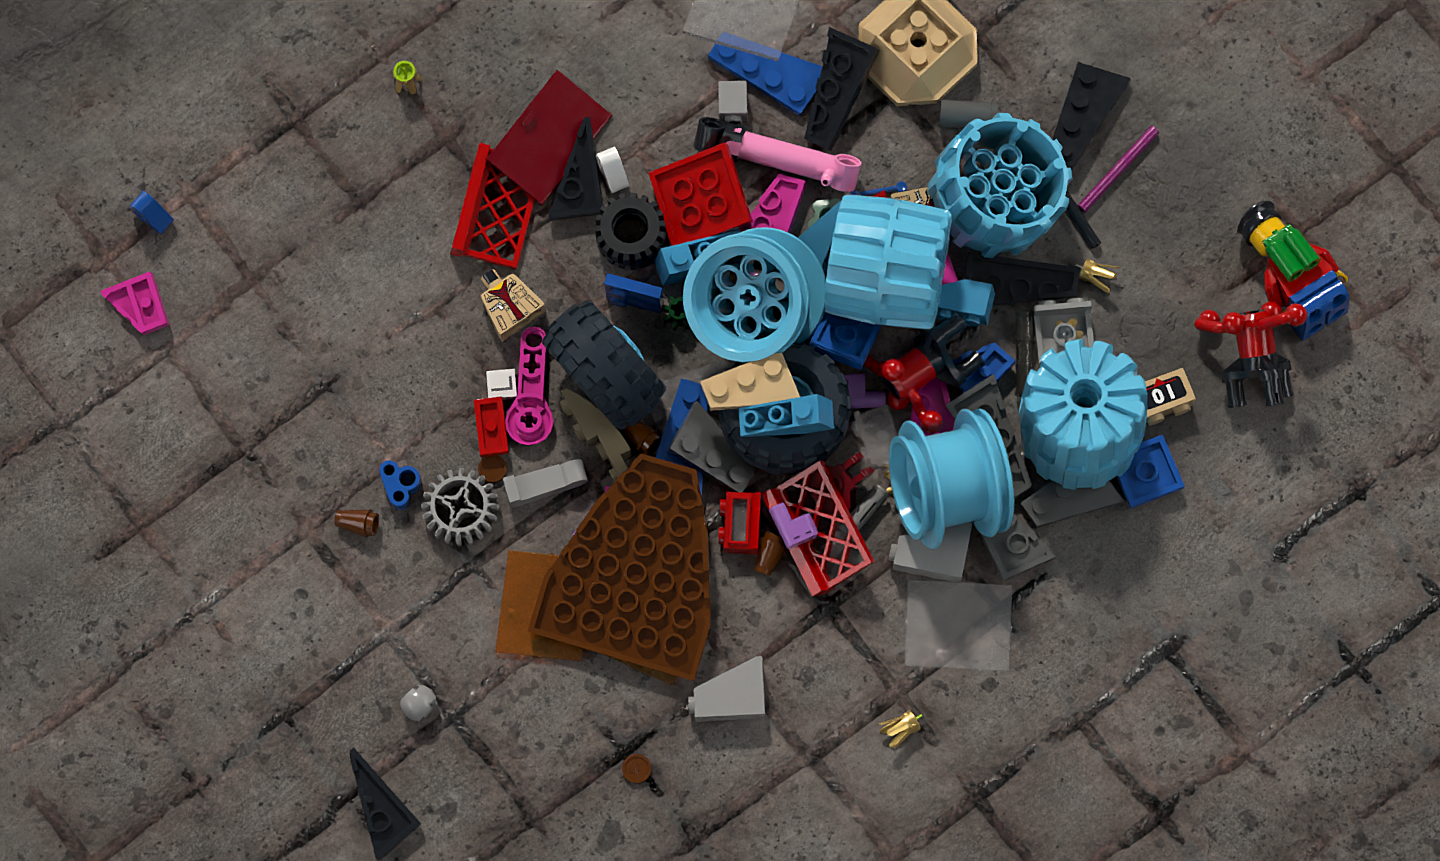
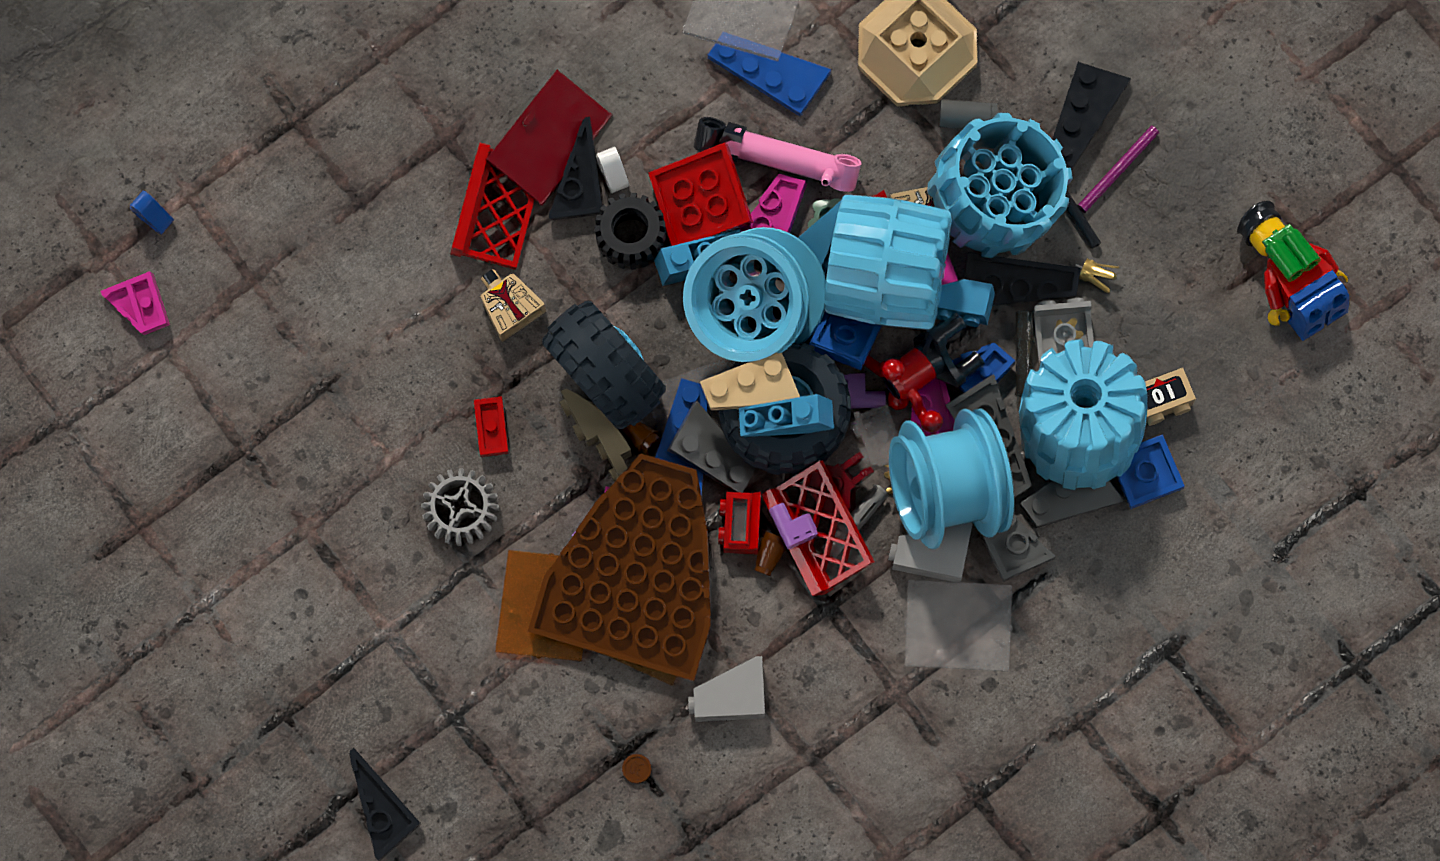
(358, 521): reddish brown cone -> none
(393, 485): blue piece -> none
(405, 73): piece -> none
(418, 702): light grey piece -> none
(492, 468): reddish brown piece -> none
(502, 384): white tile -> none
(530, 396): dark pink beam -> none
(544, 482): light grey leg -> none
(633, 293): blue plate -> none
(673, 307): dark green gear -> none
(732, 101): light grey brick -> none
(840, 82): black wing -> none
(900, 187): blue hinge -> none
(905, 724): pearl gold piece -> none
(1256, 349): wheel -> none

